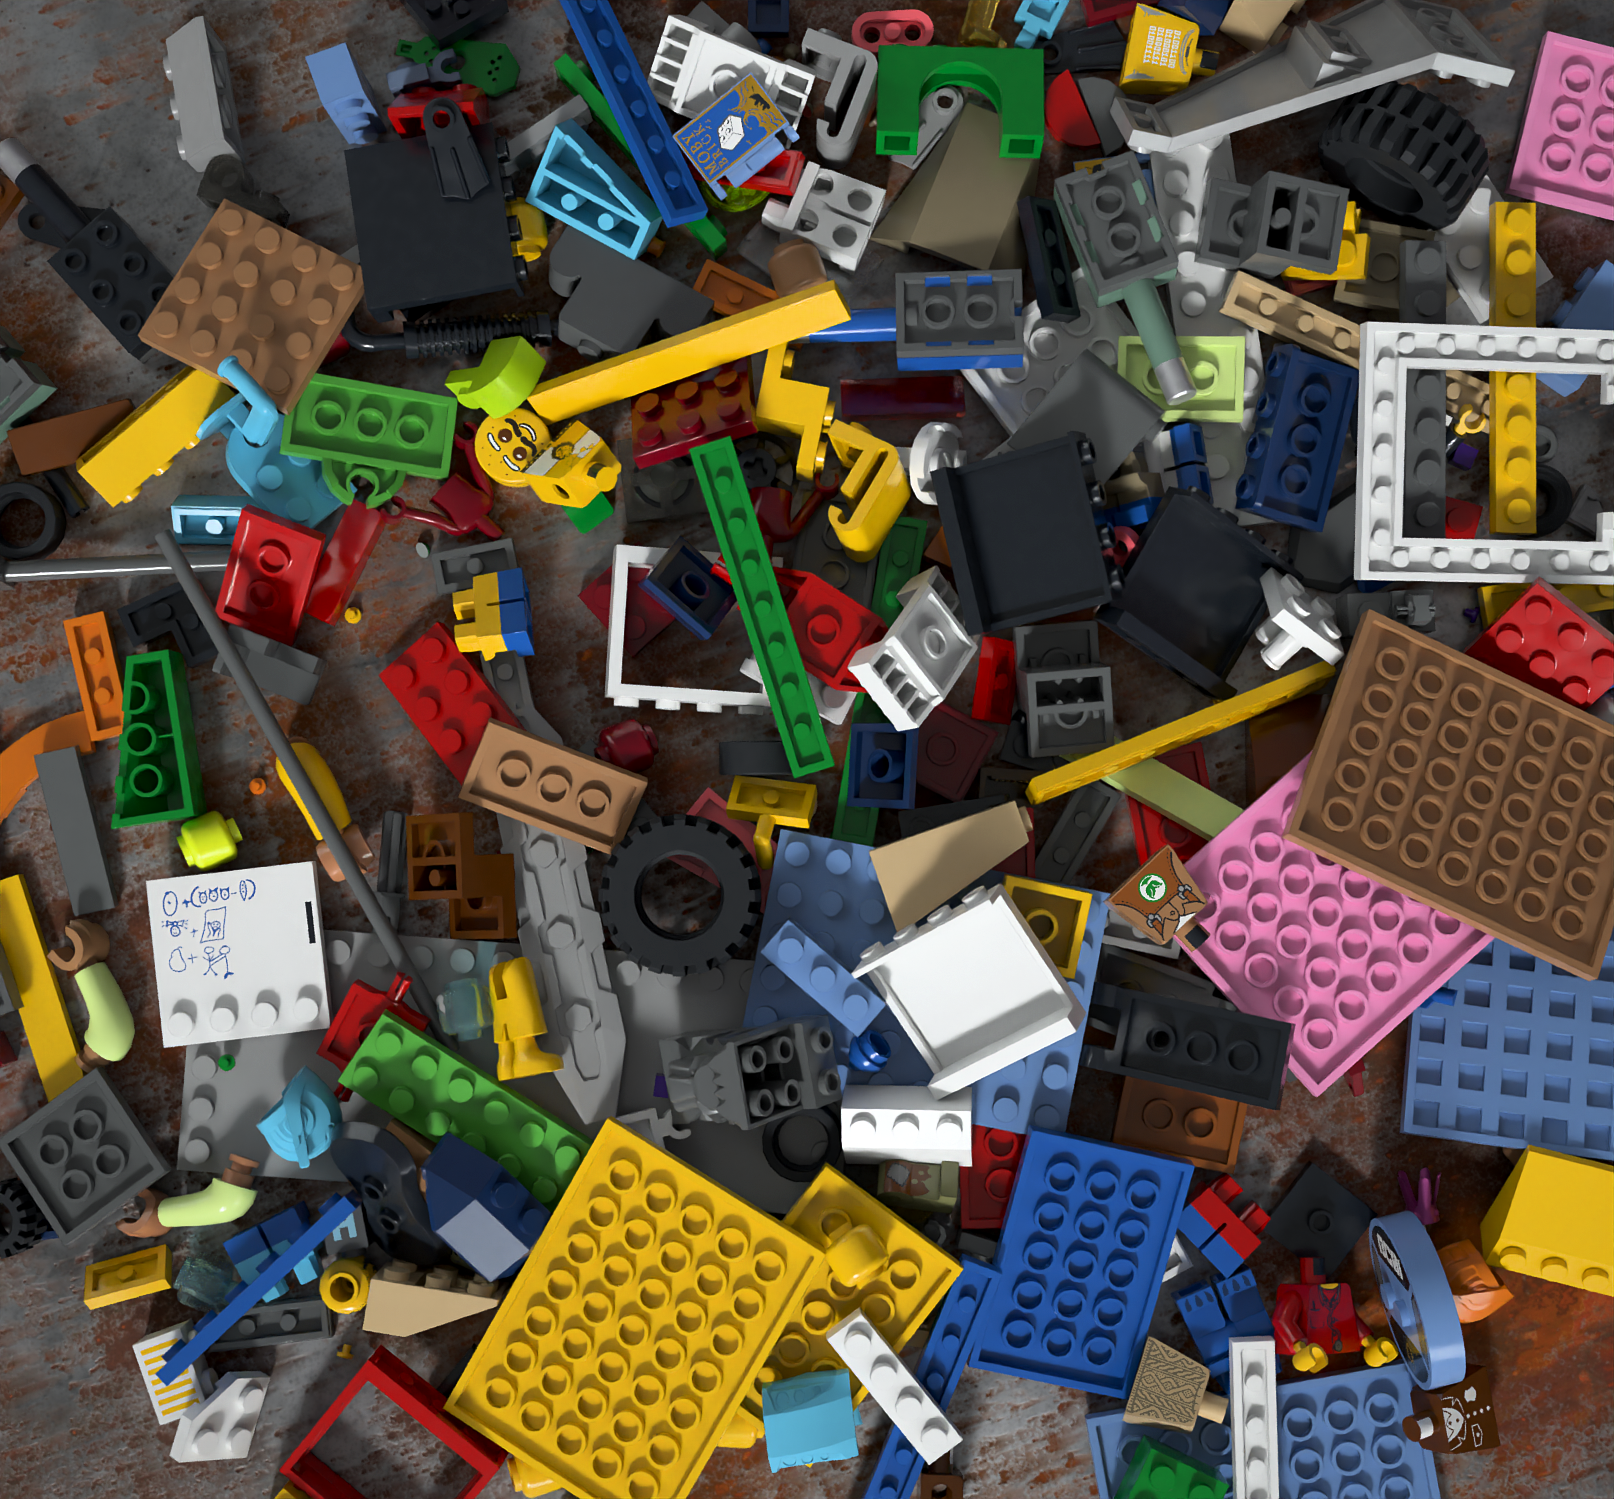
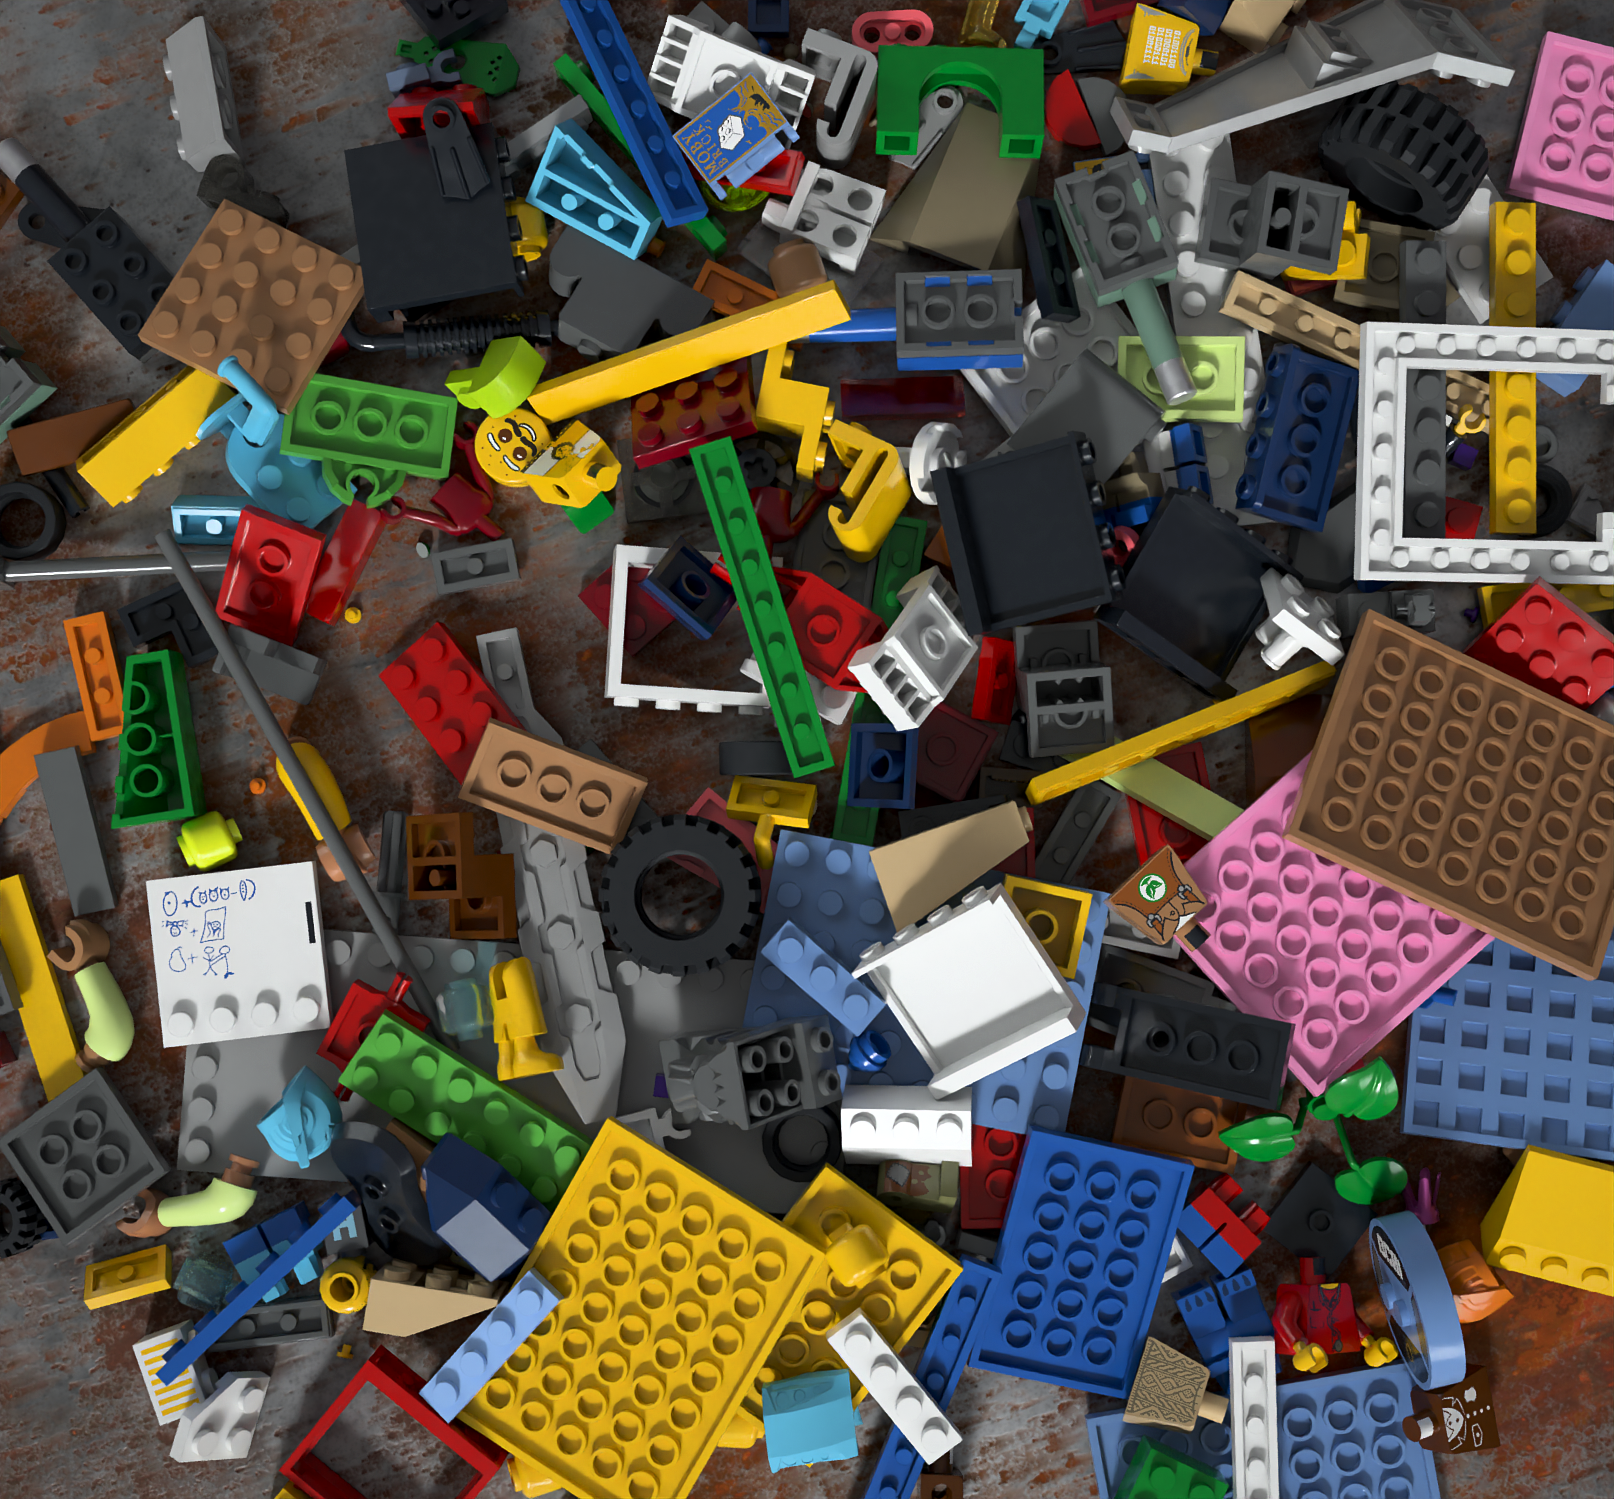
(226, 1062): green piece -> none
(346, 94): medium blue brick -> none
(491, 1345): none -> light blue plate
(501, 615): hips -> none
(627, 745): dark red head -> none
(1363, 1092): none -> green plant

